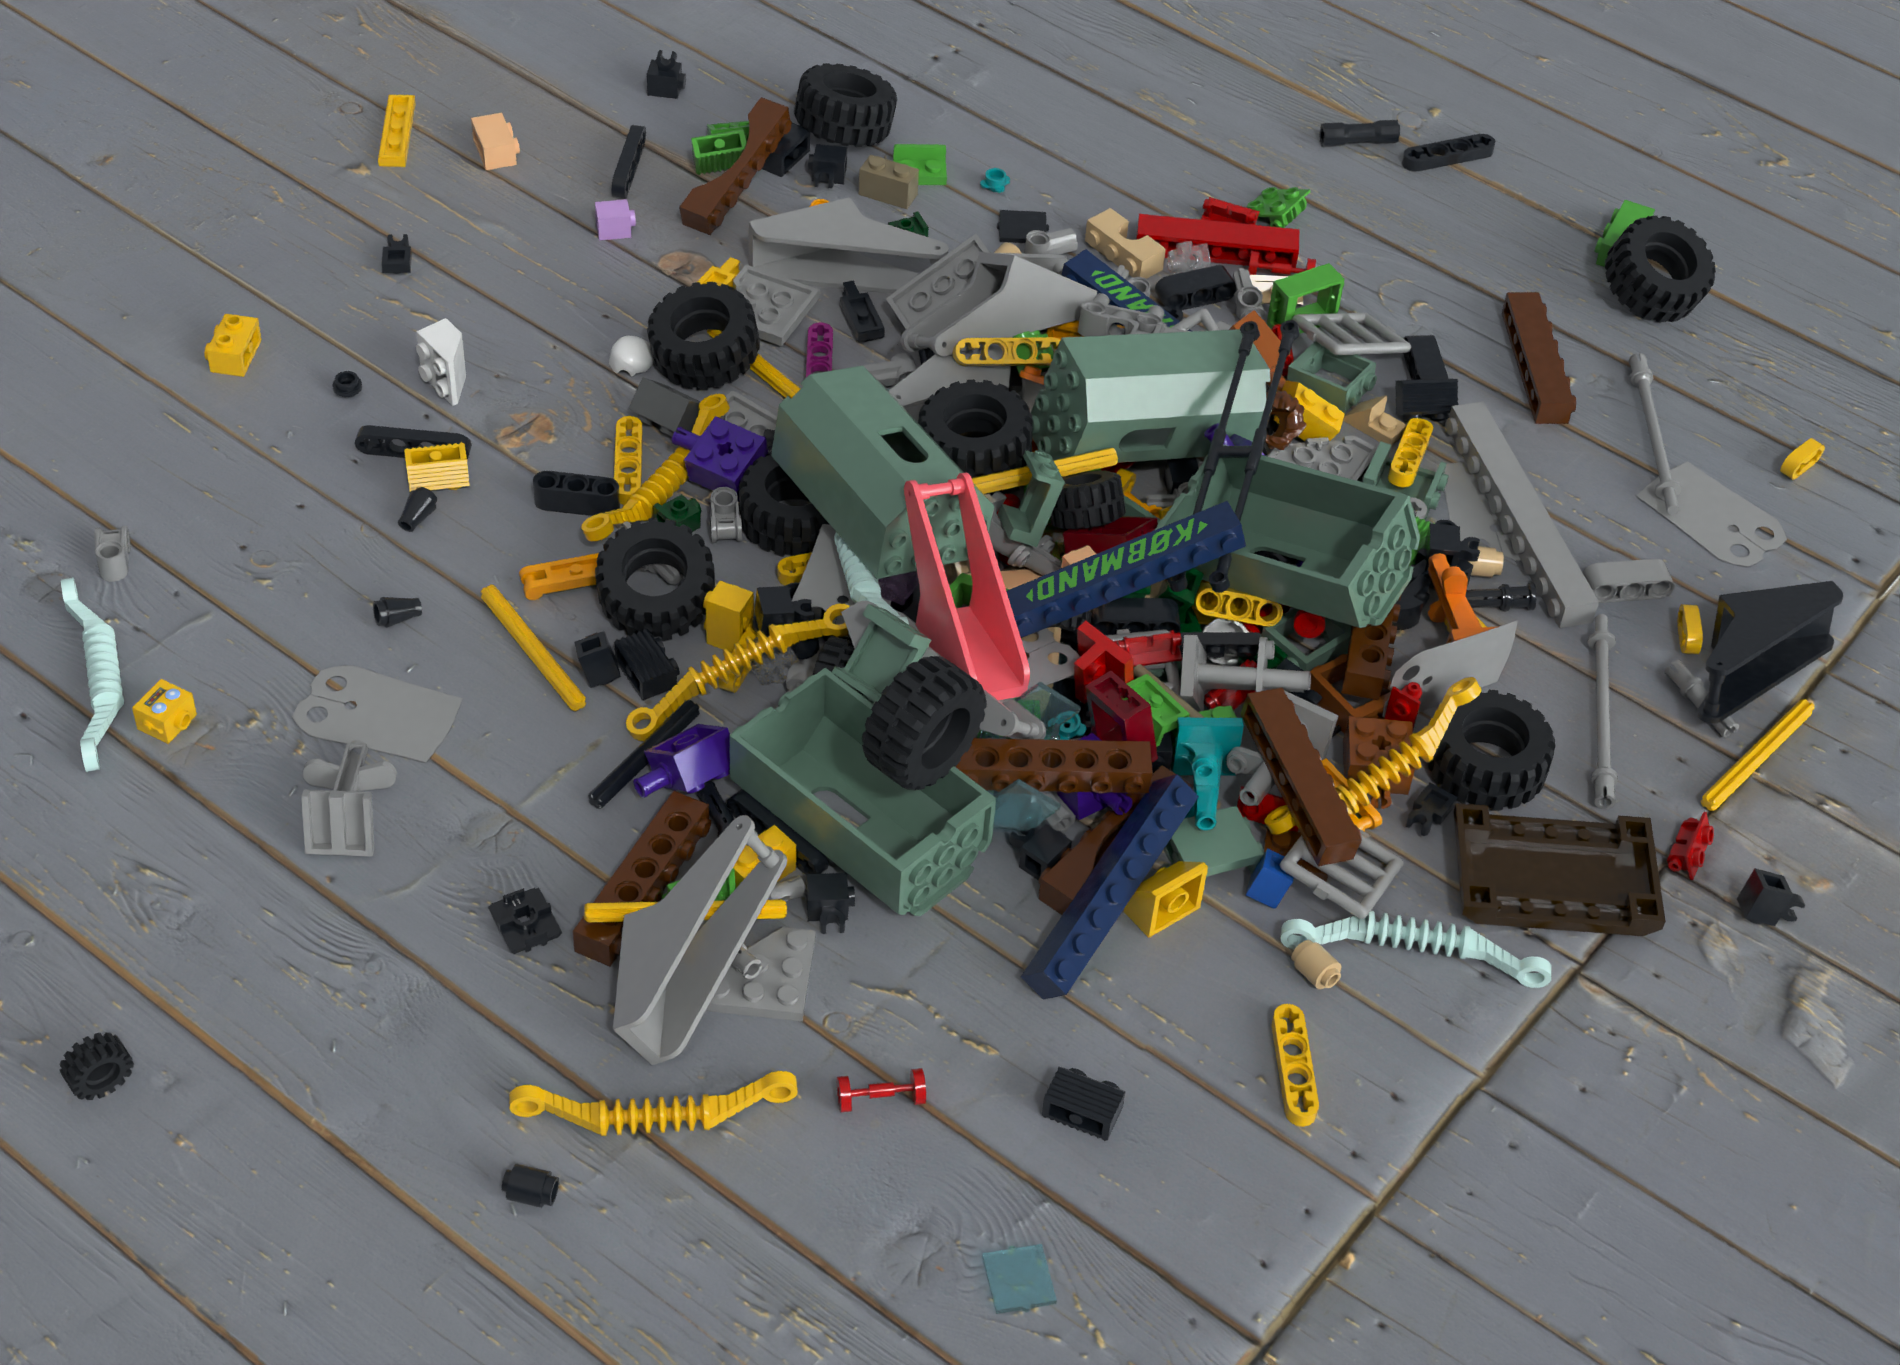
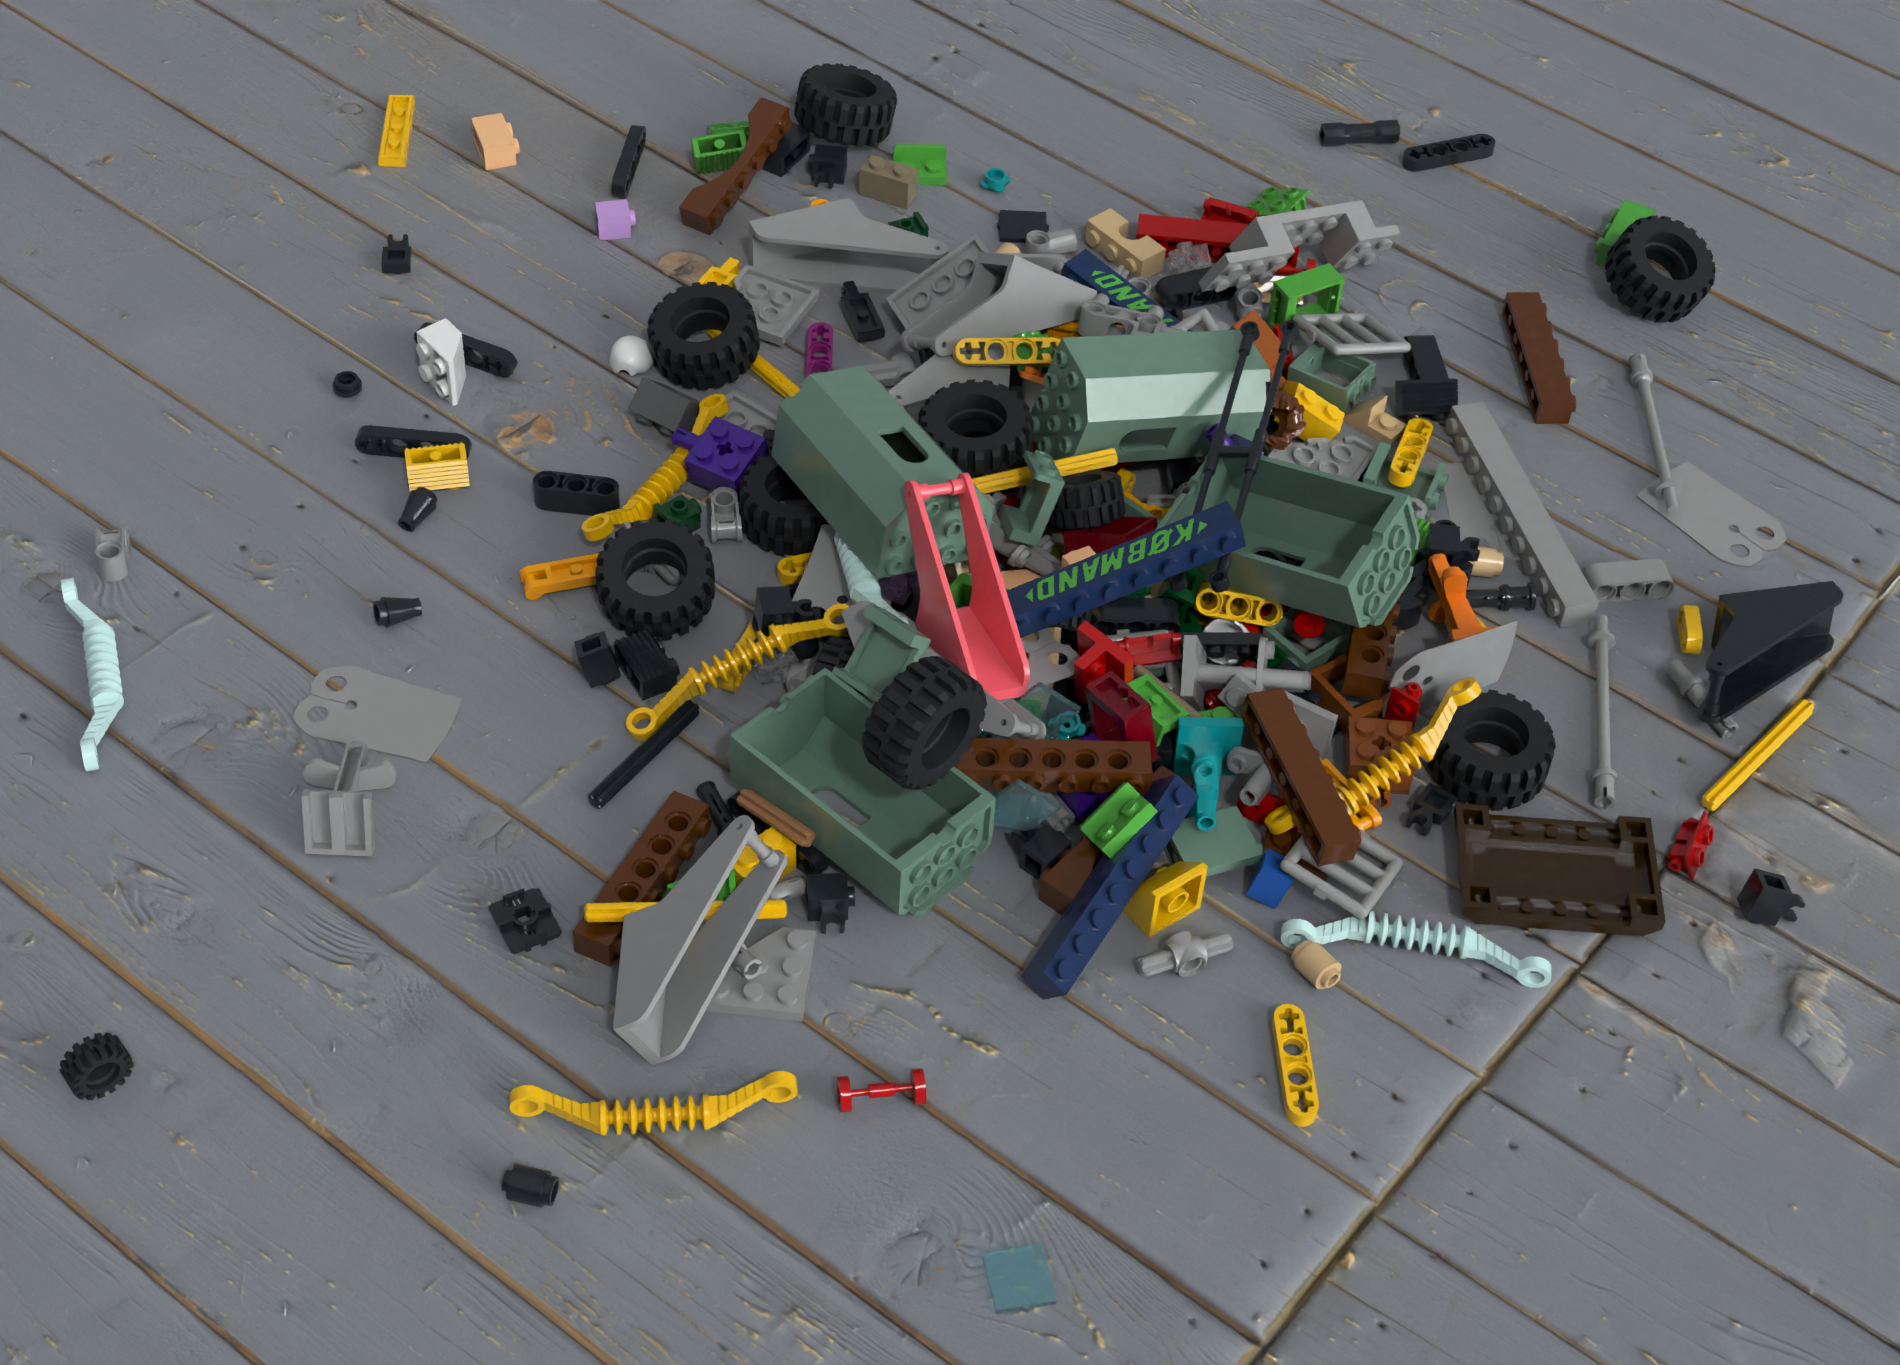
(164, 711): yellow head -> none
(233, 345): yellow brick -> none
(495, 359): none -> black beam
(533, 648): yellow axle -> none
(631, 459): yellow beam -> none
(665, 77): black brick -> none
(687, 760): dark purple brick -> none
(727, 614): yellow brick -> none
(776, 817): none -> medium nougat axle
(1083, 1102): black brick -> none
(1117, 819): none -> bright green bracket
(1185, 954): none -> light grey axle
(1236, 692): none -> light grey plate
(1269, 241): none -> light grey bracket
(1802, 458): yellow beam -> none

